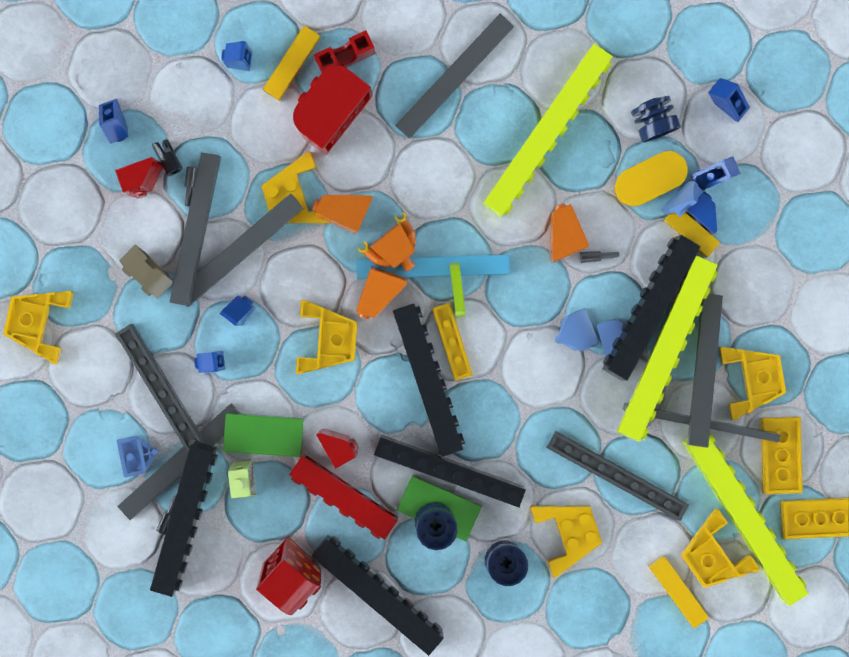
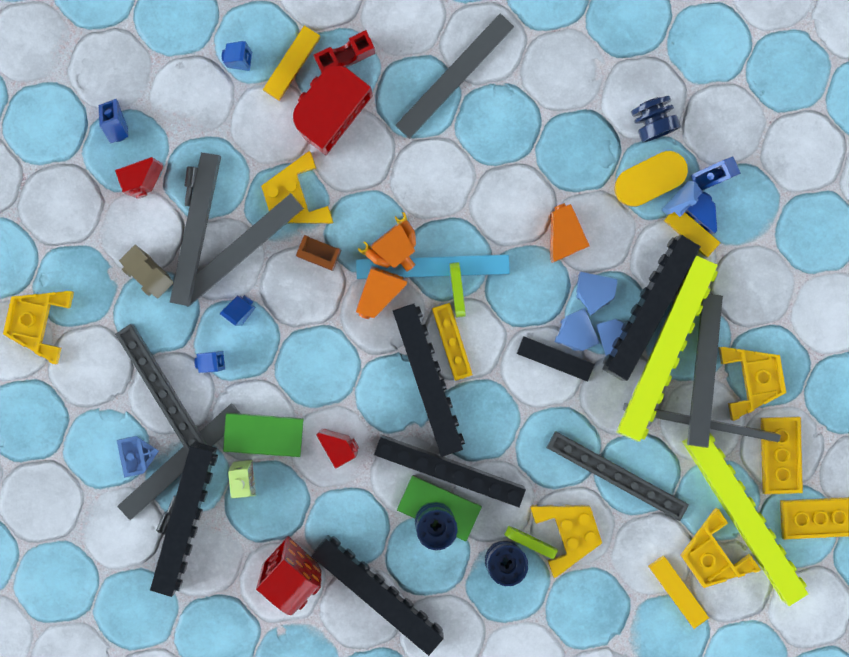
(169, 159): black hinge -> none
(318, 253): none -> dark orange panel
(335, 340): yellow wing -> none
(343, 210): orange slope -> none
(343, 496): red brick -> none
(531, 542): none -> lime beam
(547, 130): neon yellow brick -> none
(555, 358): none -> black tile
(595, 256): dark grey axle -> none
(595, 291): none -> medium blue slope
(729, 98): blue slope -> none

